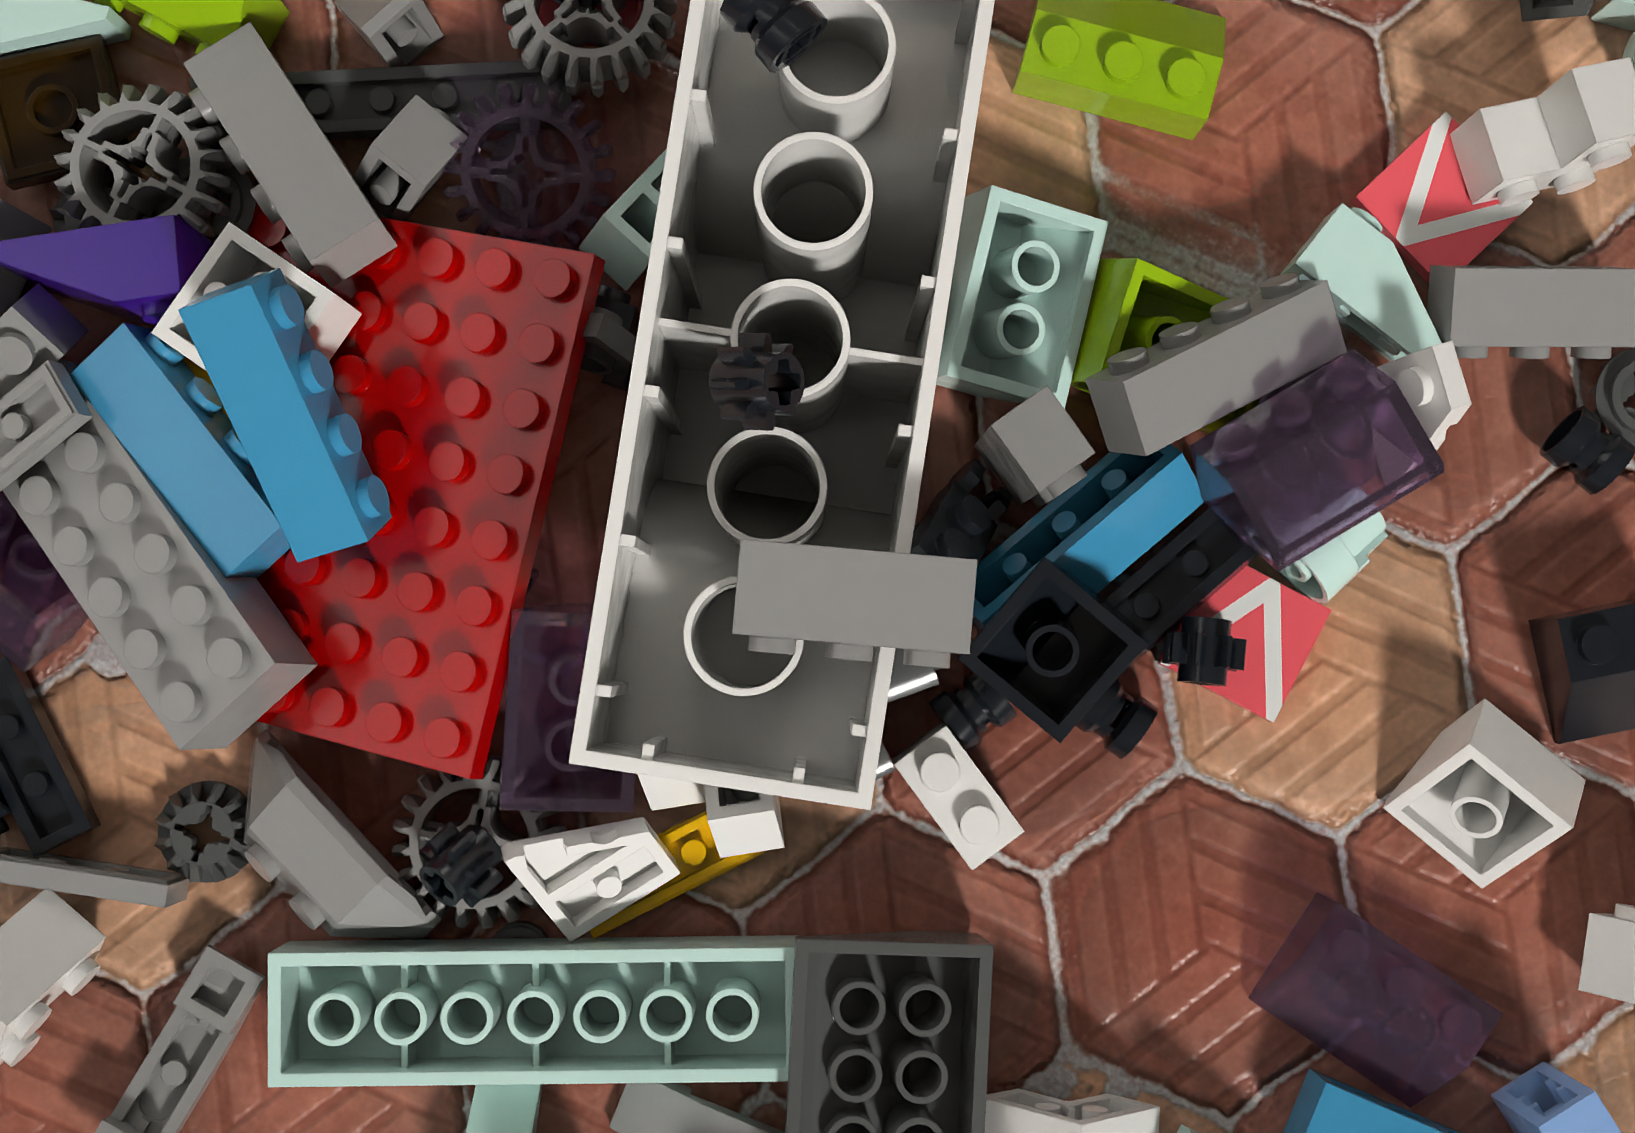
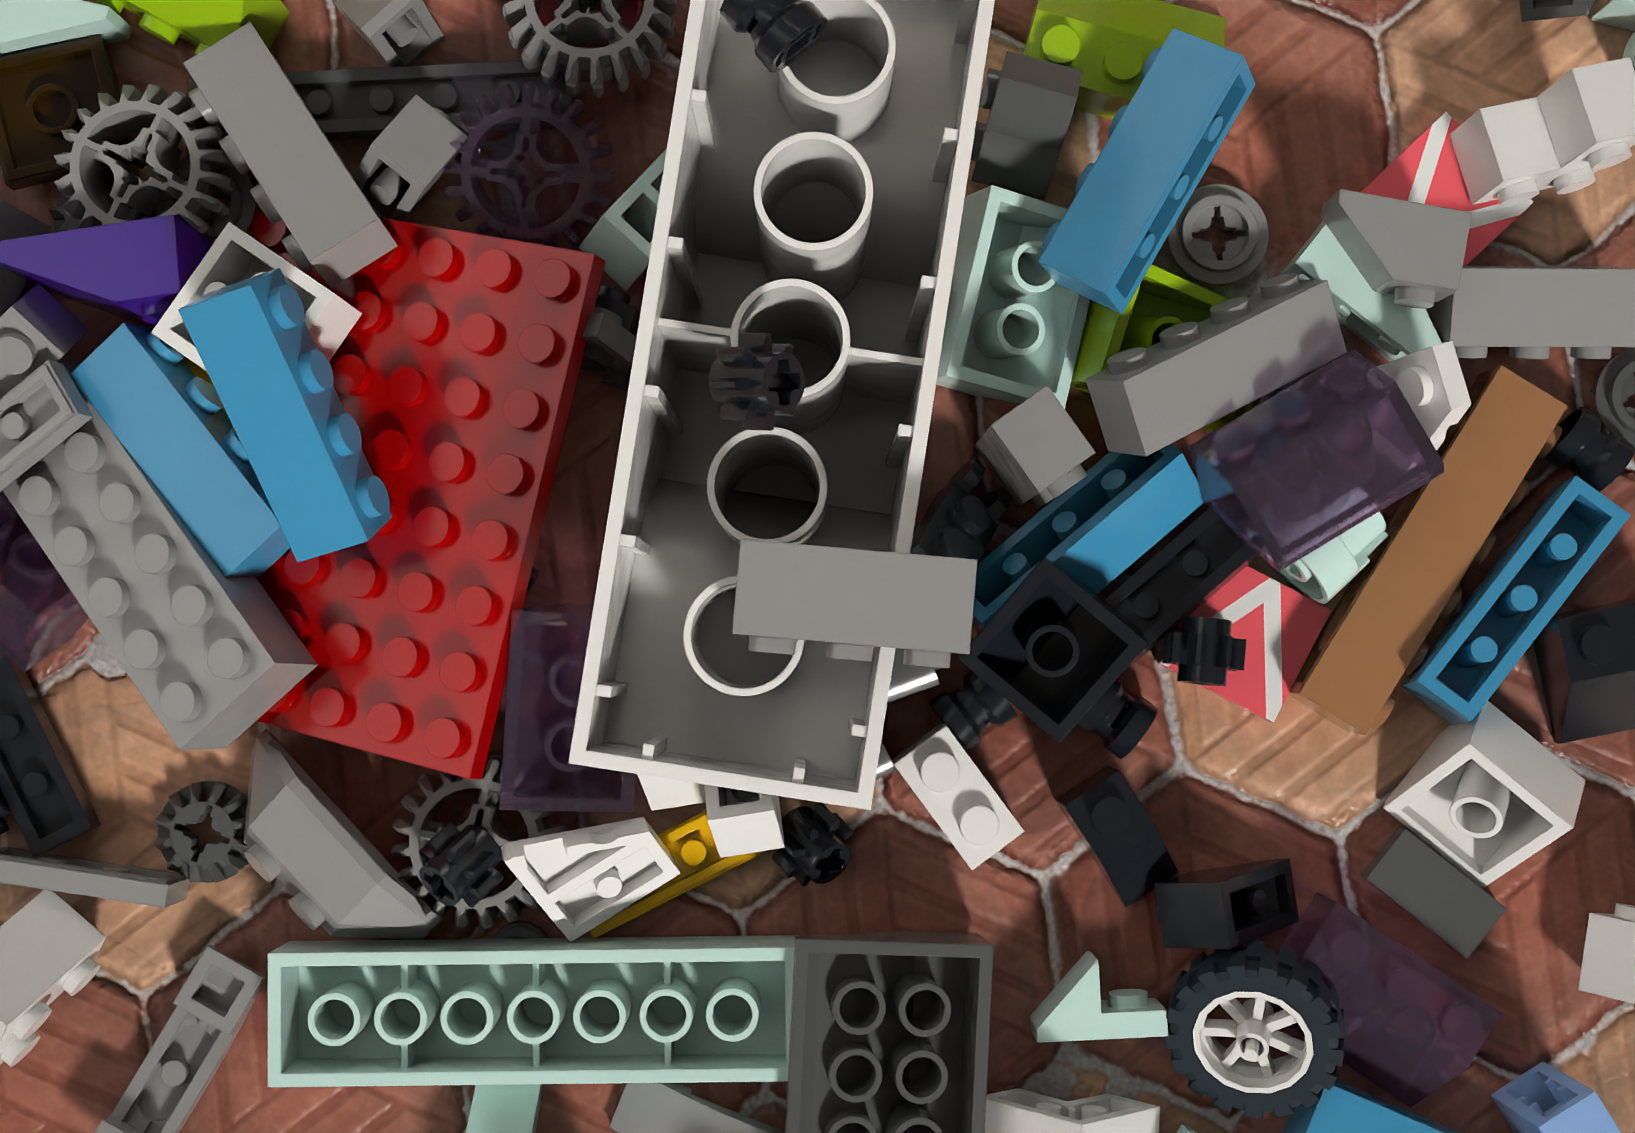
(813, 845): none -> black gear
(1026, 124): none -> dark grey brick
(1078, 1014): none -> light aqua slope
(1118, 834): none -> black slope
(1147, 169): none -> dark azure brick
(1226, 904): none -> black slope
(1236, 214): none -> light grey gear
(1245, 1072): none -> black wheel
(1401, 244): none -> light grey slope
(1429, 547): none -> medium nougat brick
(1433, 892): none -> dark grey tile
(1515, 600): none -> dark azure brick

